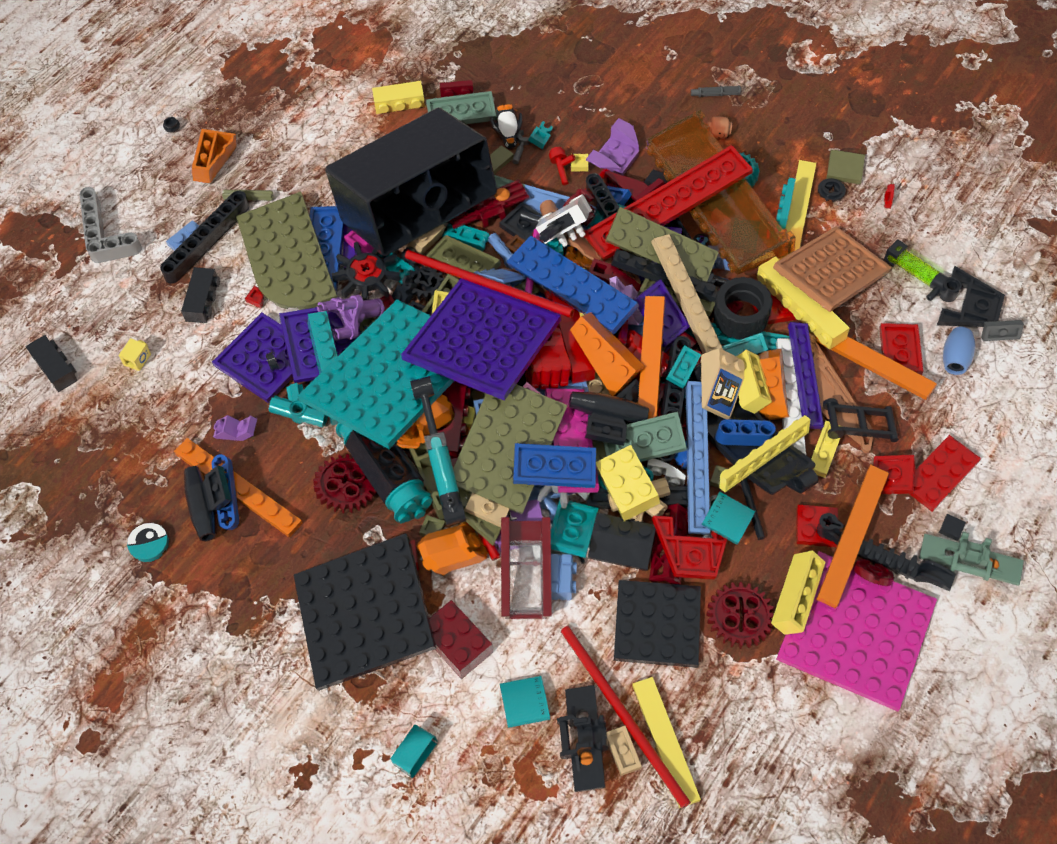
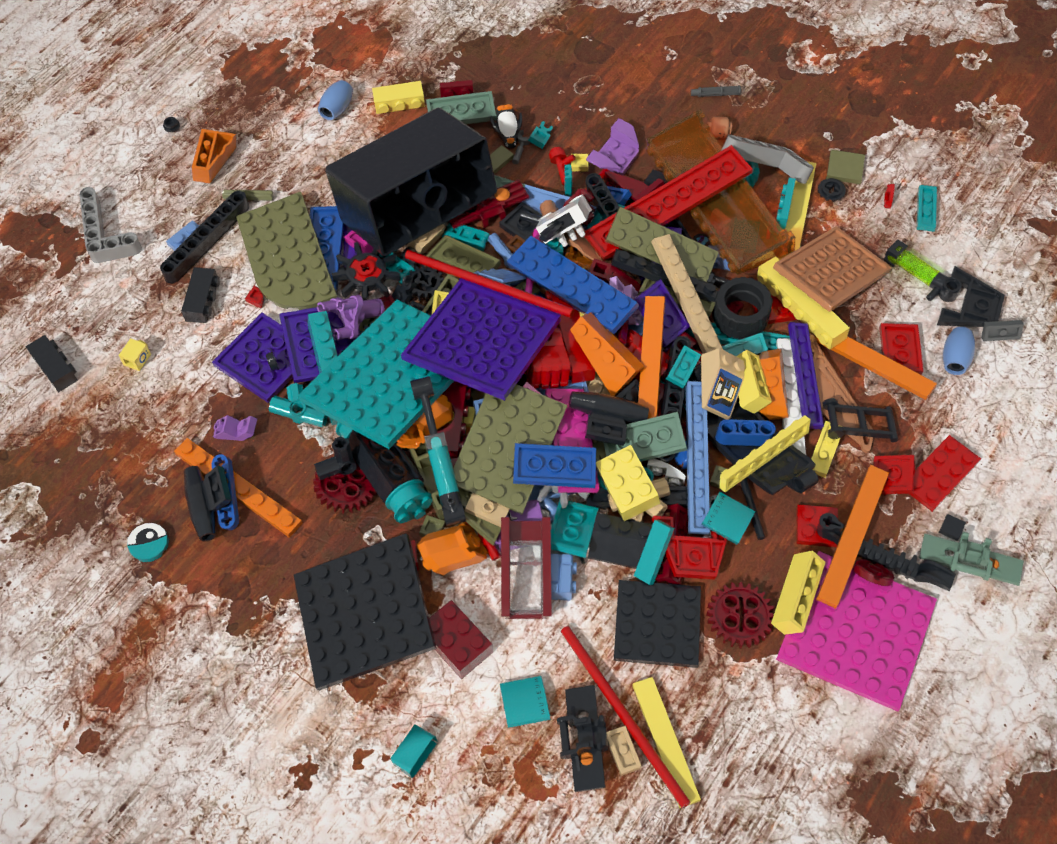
(335, 100): none -> medium blue piece
(340, 463): none -> black piece
(568, 180): none -> teal tile
(653, 552): none -> teal tile
(771, 155): none -> light grey beam
(926, 208): none -> teal plate

